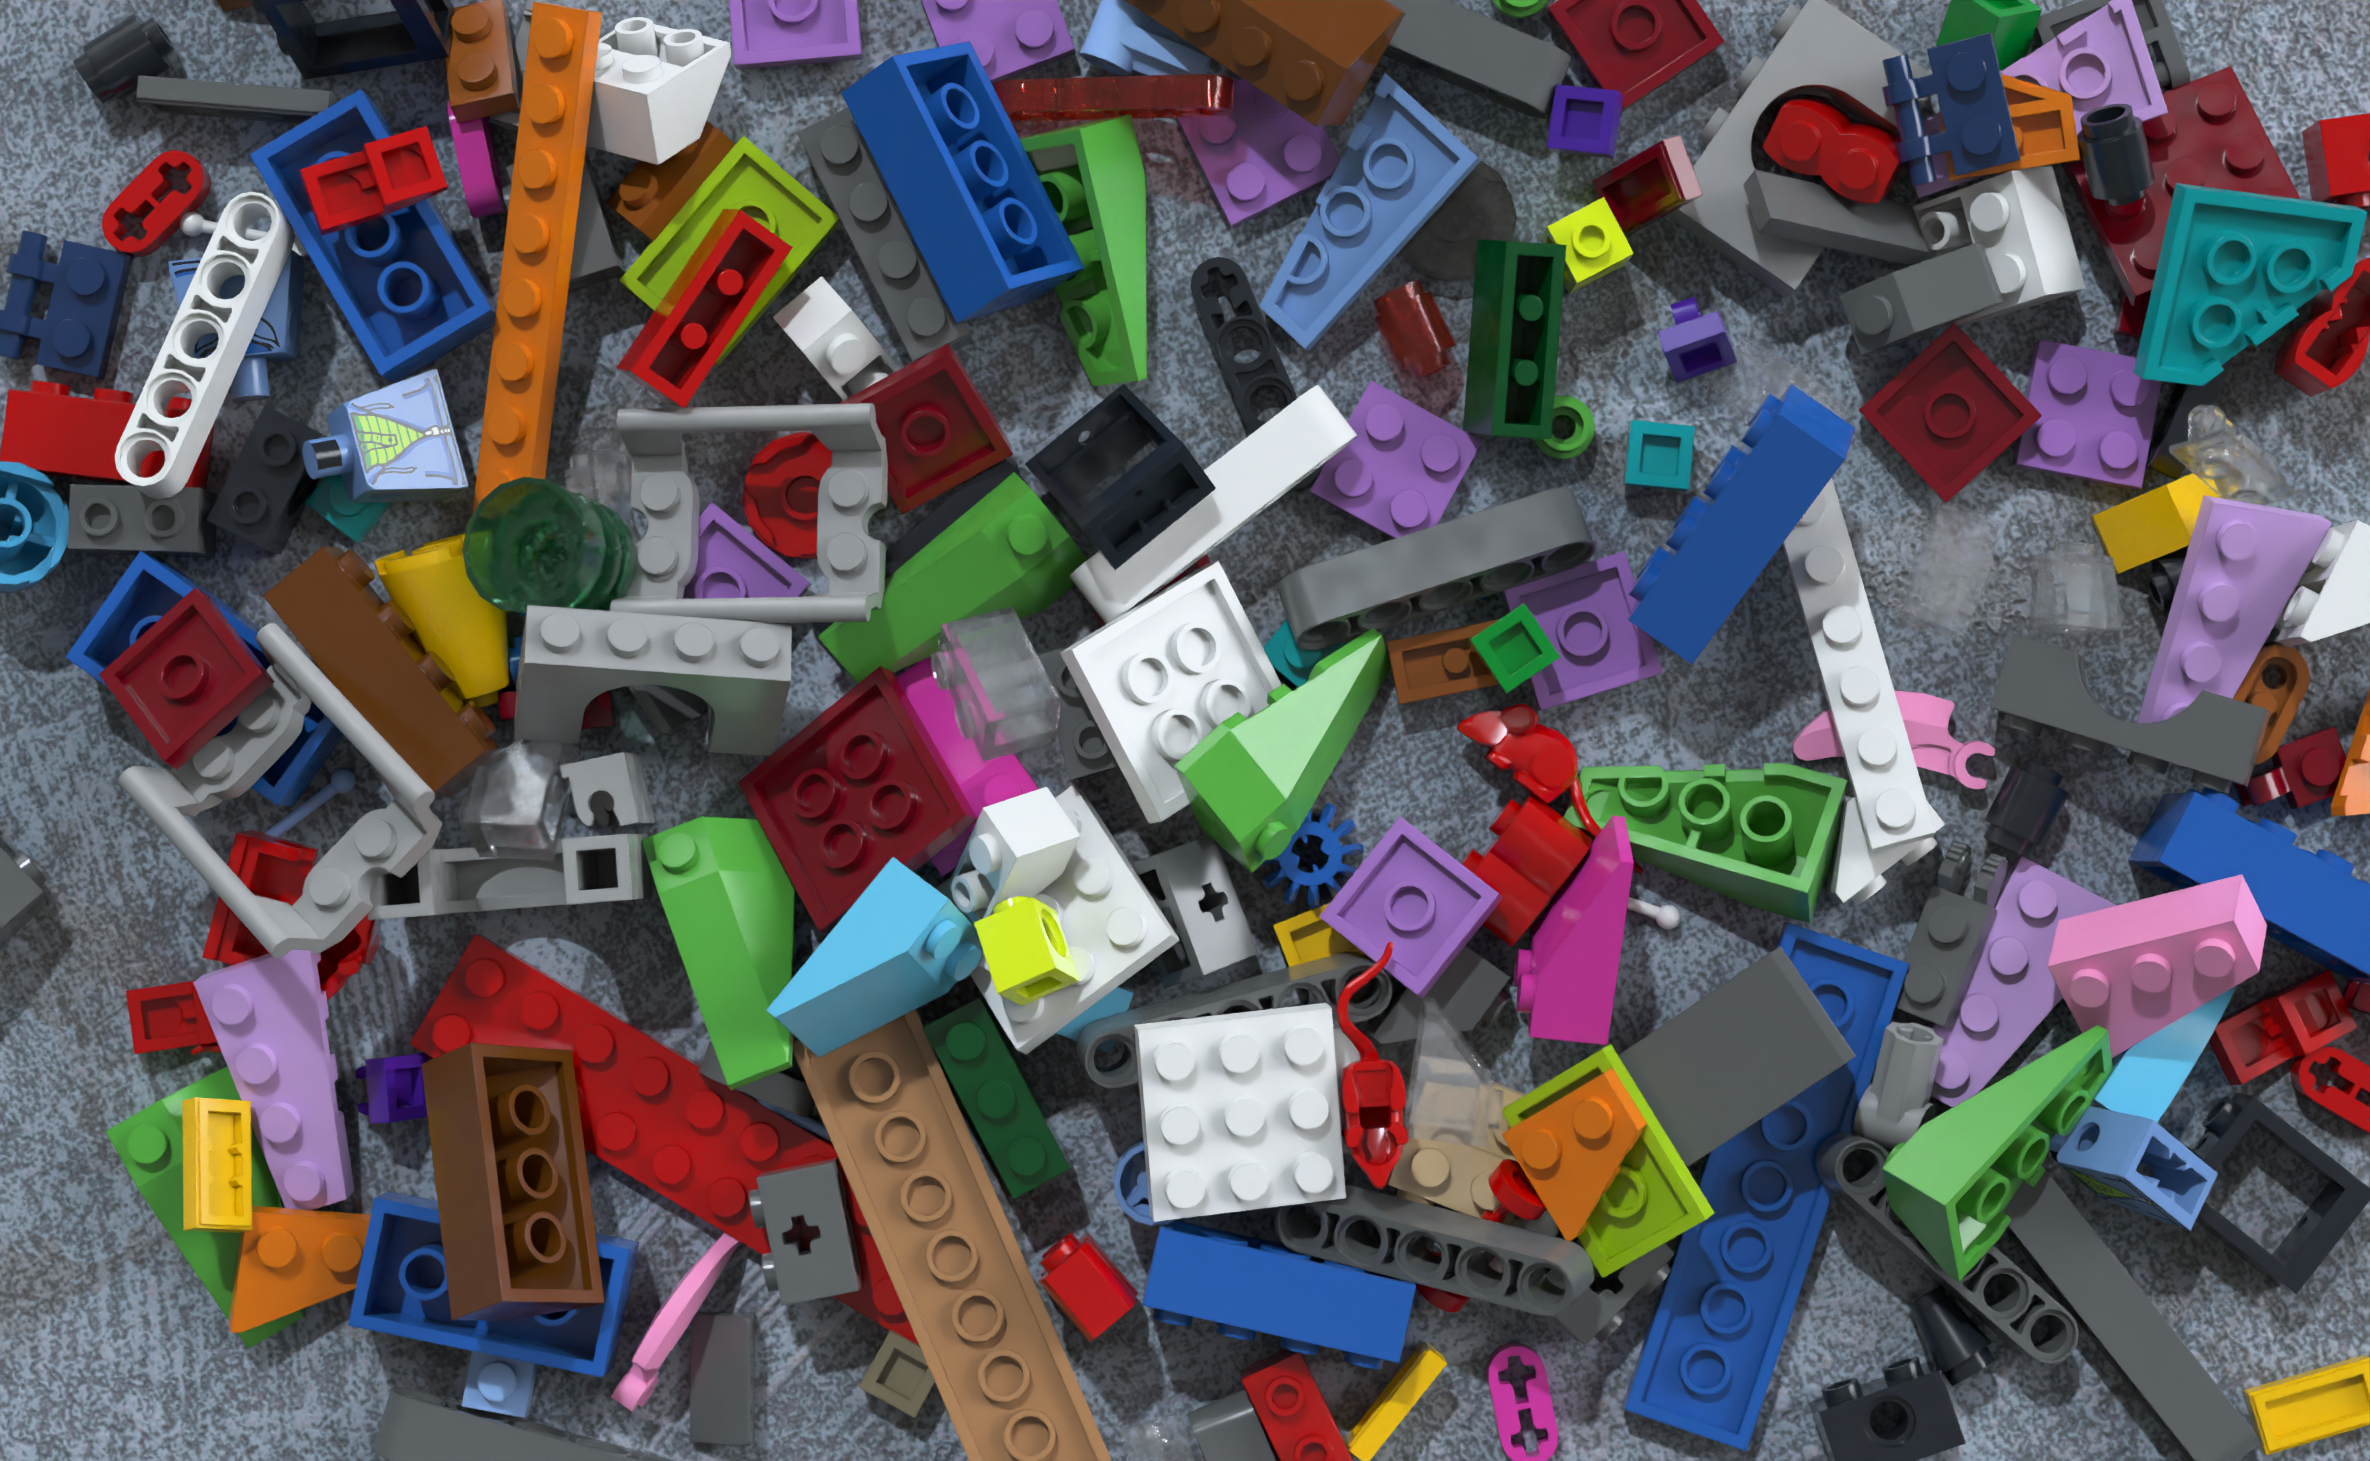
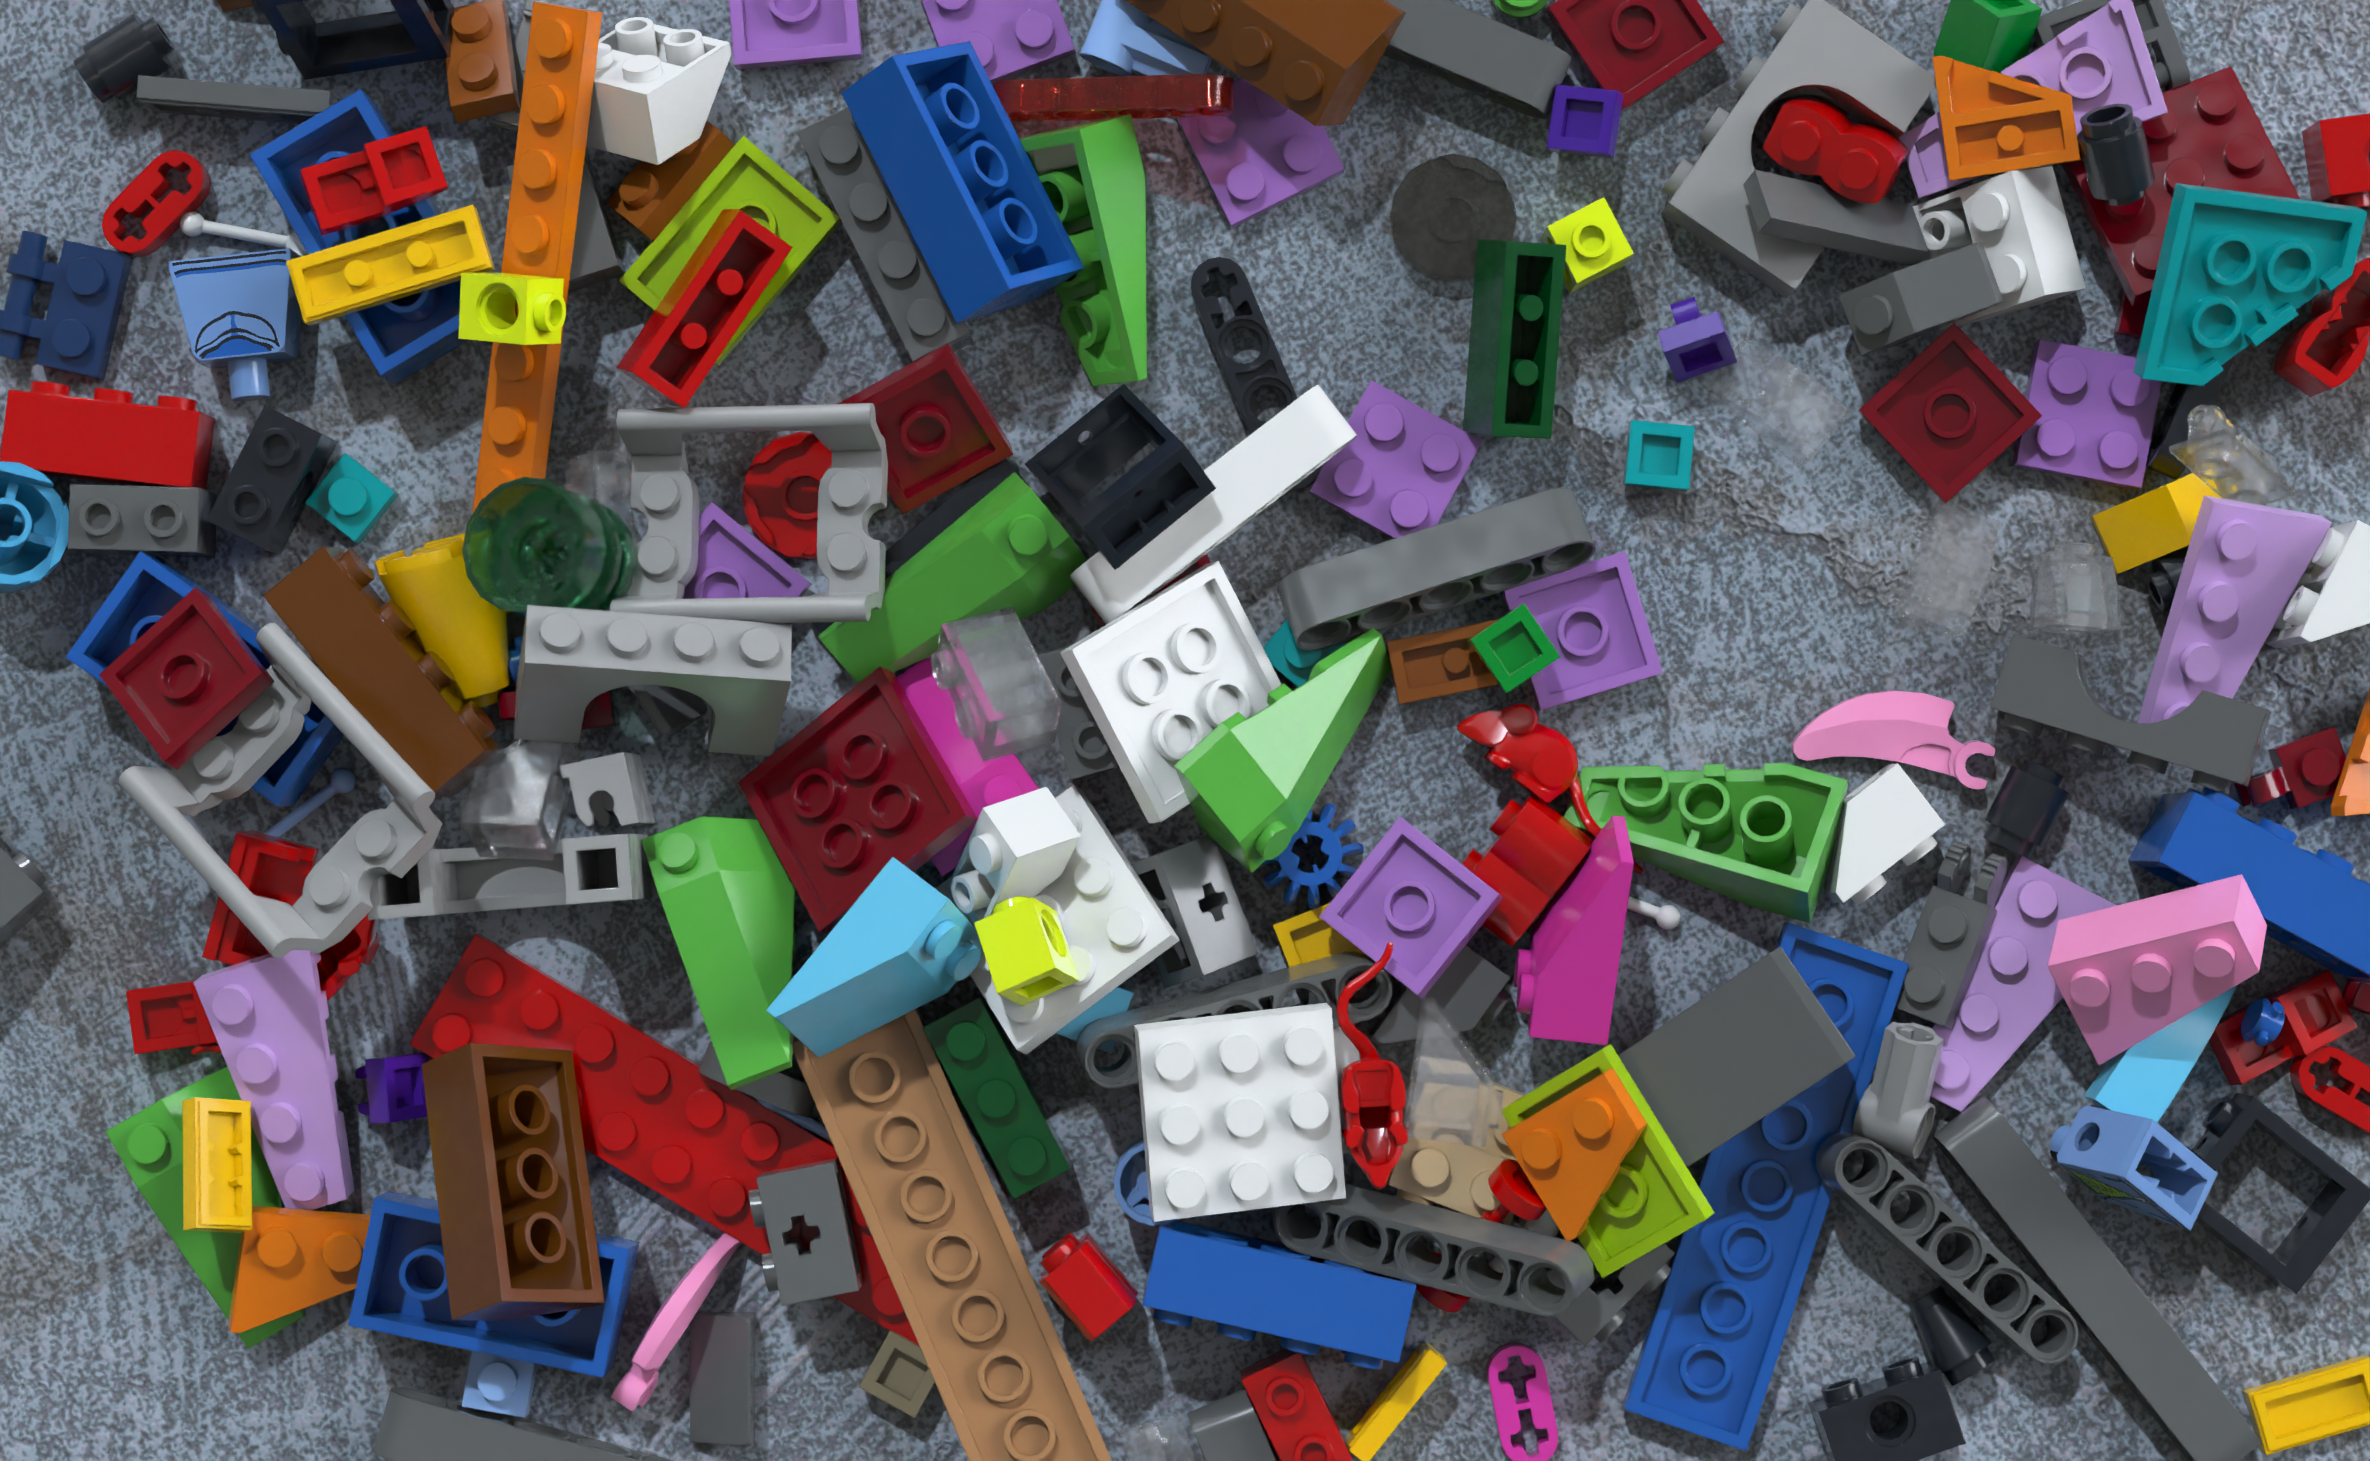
(198, 315): white beam -> none
(390, 265): none -> yellow tile
(392, 445): torso -> none
(478, 165): dark pink beam -> none
(489, 308): none -> neon yellow brick
(834, 340): white slope -> none
(1380, 195): medium blue wing -> none
(1414, 330): clear red brick -> none
(1583, 431): bright green plate -> none
(1649, 185): dark red tile -> none
(1748, 514): blue brick -> none
(1856, 677): white plate -> none
(1971, 106): dark blue plate -> none
(1973, 1158): bright green wedge -> none
(2262, 1022): none -> blue piece
(2282, 700): dark orange plate -> none

